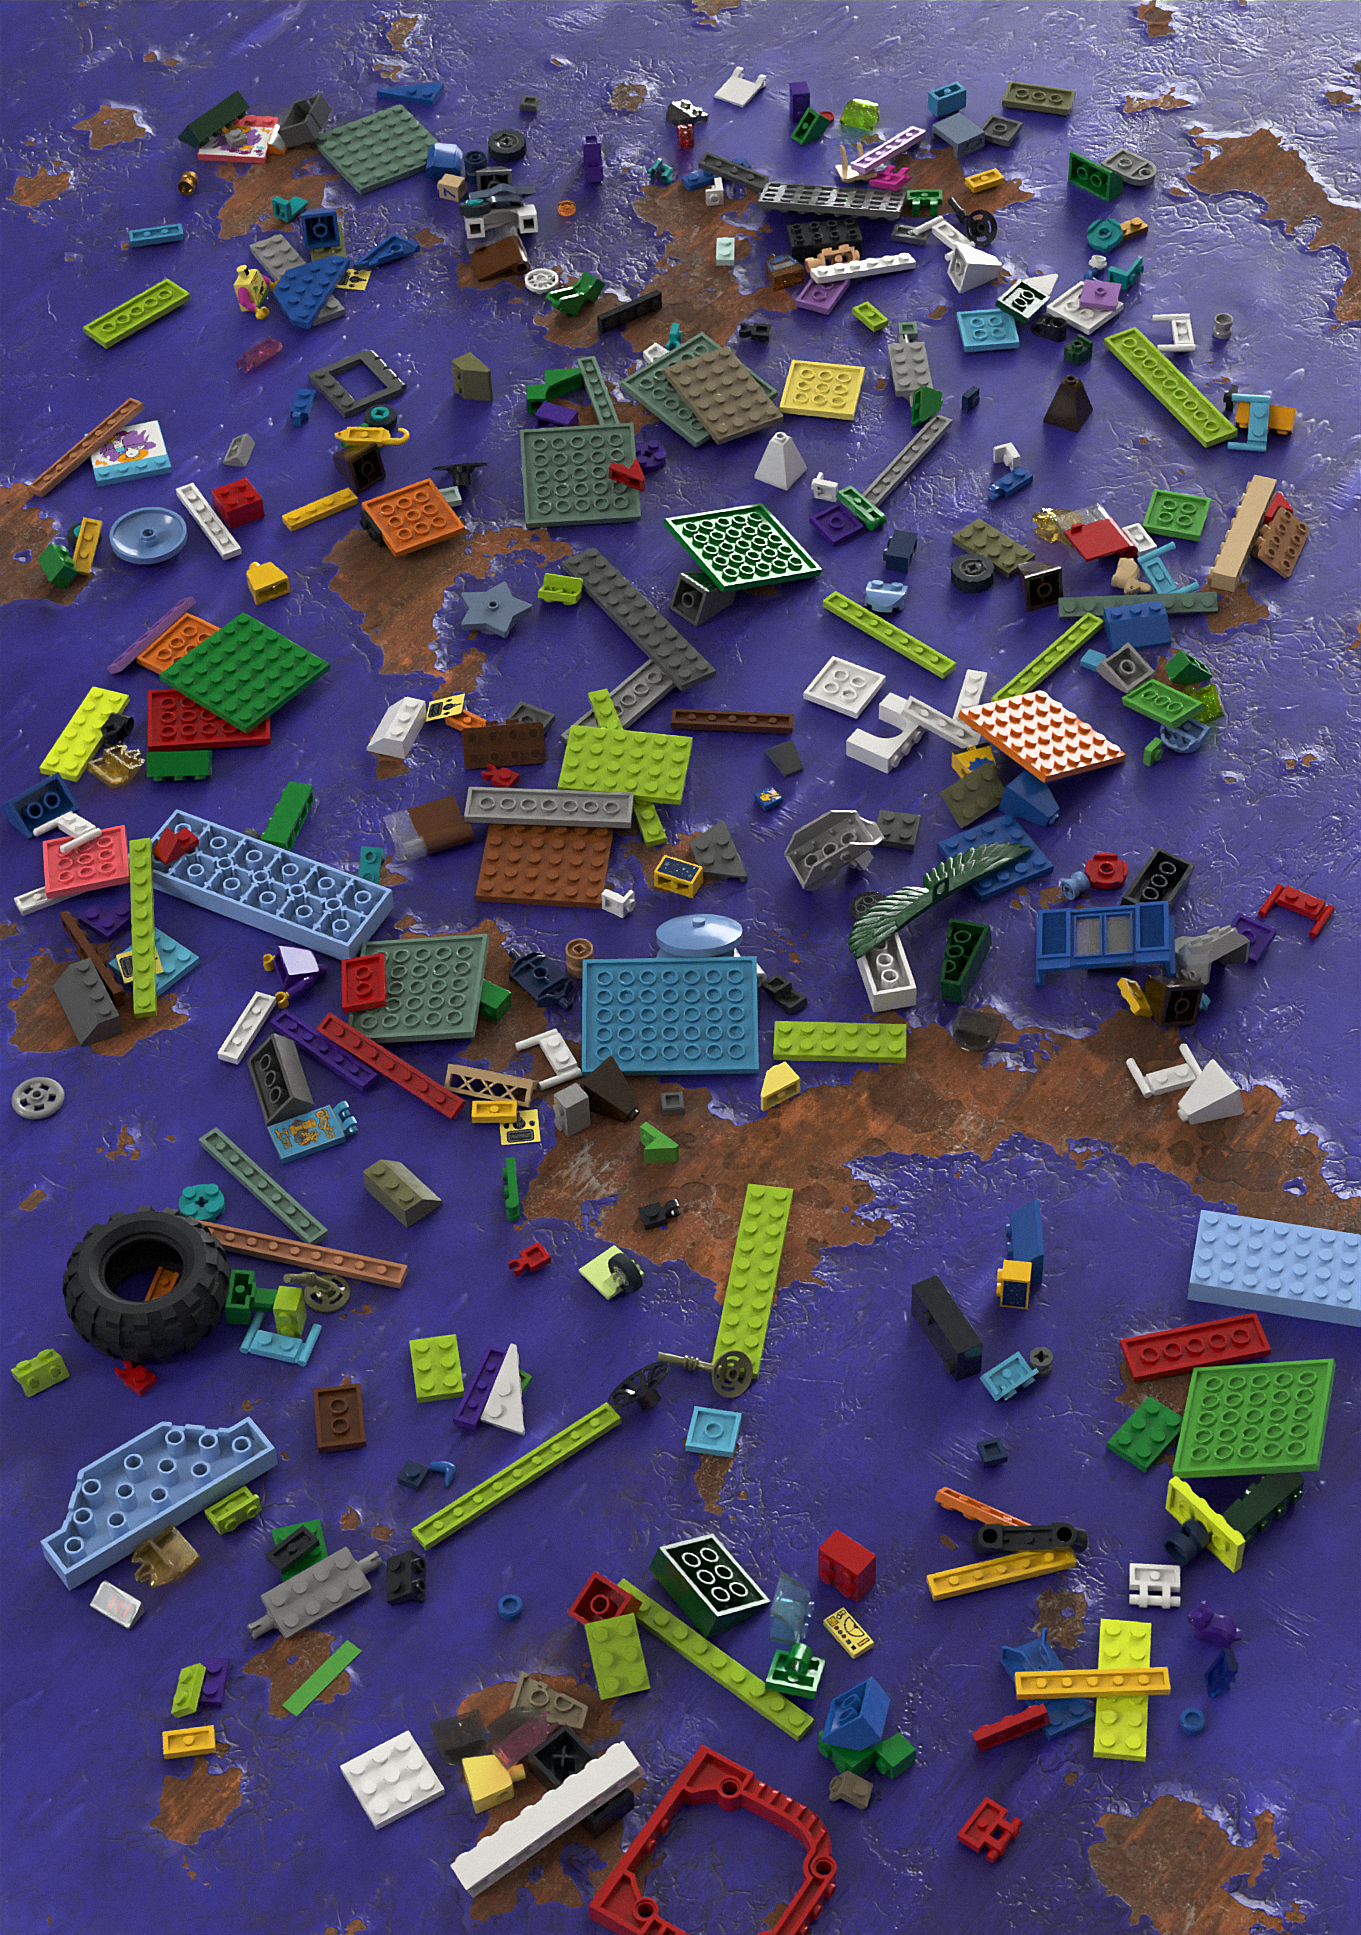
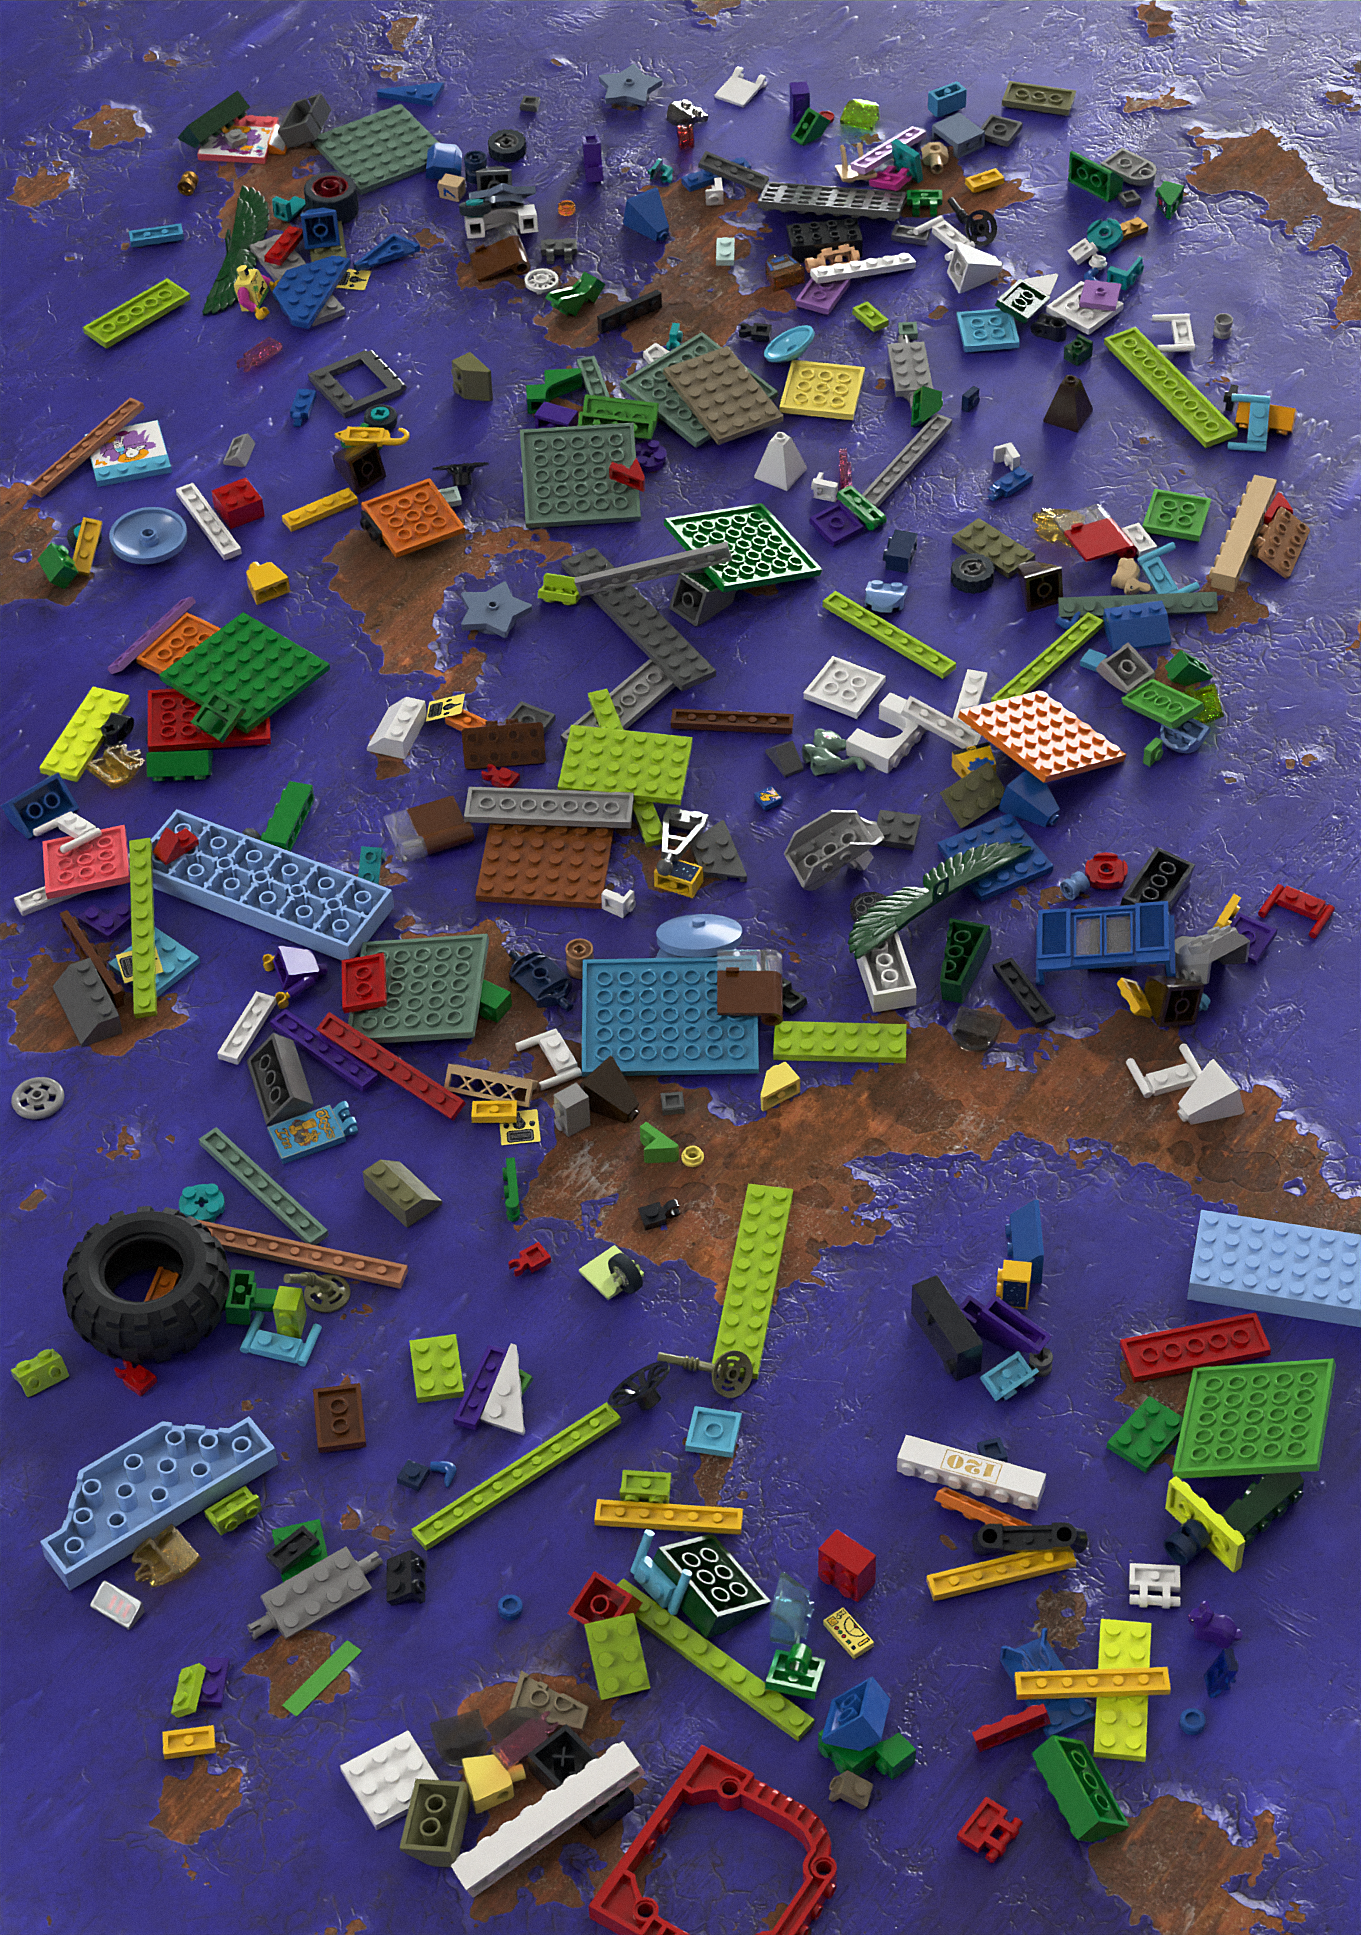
(218, 716): none -> green plate
(249, 228): none -> dark green piece
(284, 245): none -> red plate
(334, 192): none -> black wheel
(436, 1821): none -> olive slope
(559, 247): none -> dark grey plate
(609, 410): none -> bright green slope
(629, 87): none -> sand blue plate
(645, 1486): none -> lime bracket
(646, 215): none -> blue slope
(653, 569): none -> light grey plate
(655, 1580): none -> medium azure plate
(668, 1516): none -> yellow plate
(683, 819): none -> dark grey plate
(692, 1156): none -> light yellow plate
(750, 984): none -> reddish brown door
(789, 344): none -> medium azure dish
(822, 753): none -> sand green animal
(844, 469): none -> clear pink plate
(907, 158): none -> teal plate
(935, 155): none -> tan piece
(971, 1472): none -> white brick
(1004, 1325): none -> dark purple slope
(1024, 992): none -> black plate
(1066, 624): none -> blue animal
(1079, 1789): none -> green slope
(1082, 251): none -> white bracket
(1129, 198): none -> dark grey tile
(1169, 198): none -> green slope
(1229, 911): none -> yellow plate

